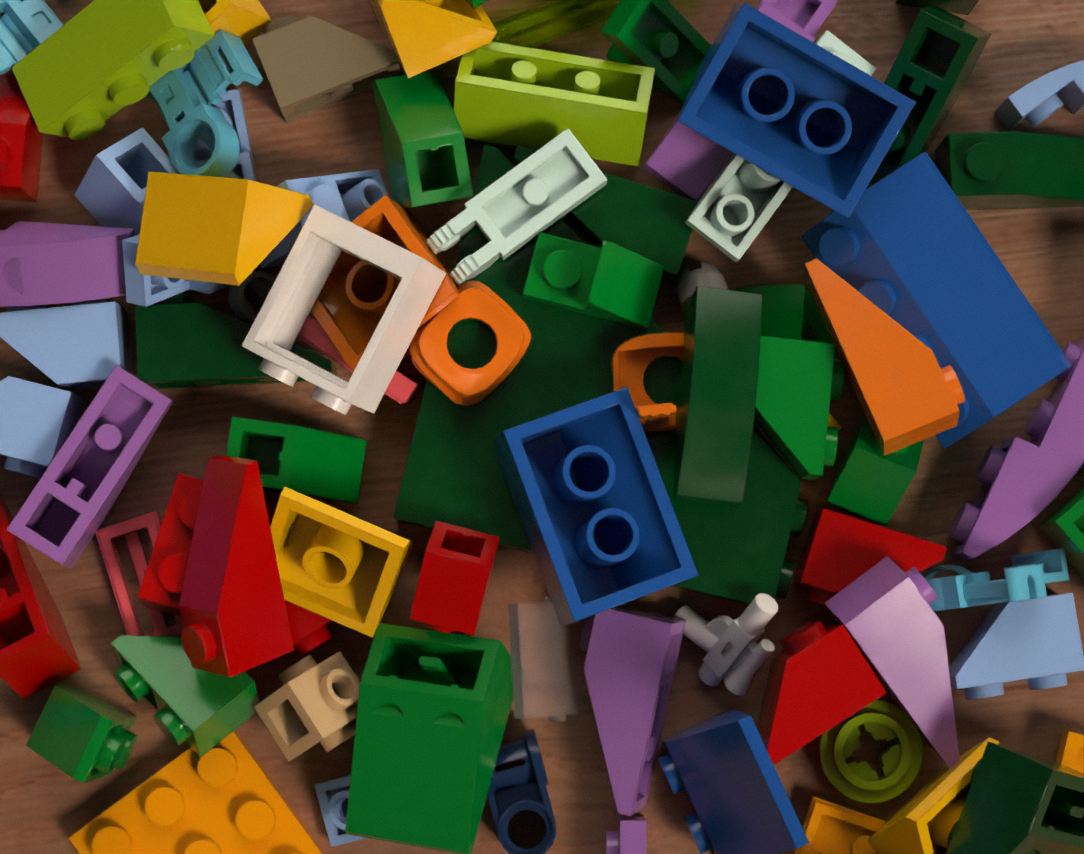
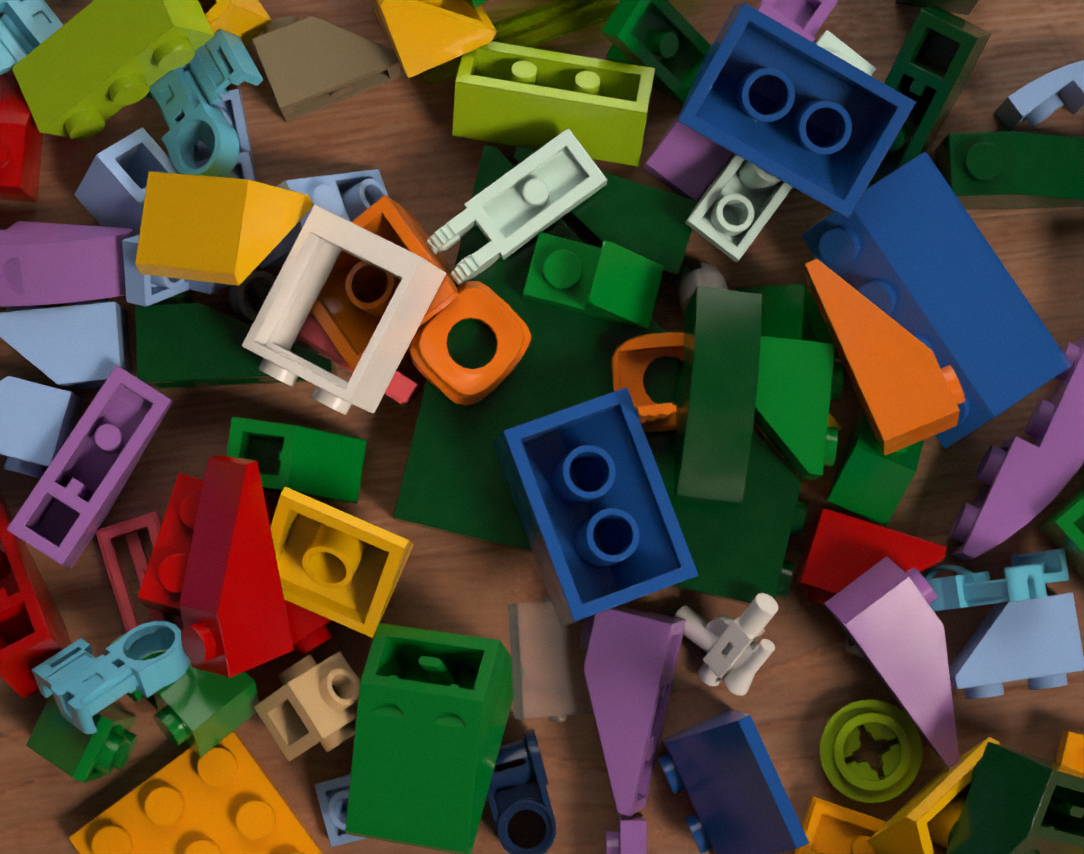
(89, 684): none -> medium azure piece
(421, 141): green slope -> none
(454, 578): red slope -> none
(813, 687): red slope -> none

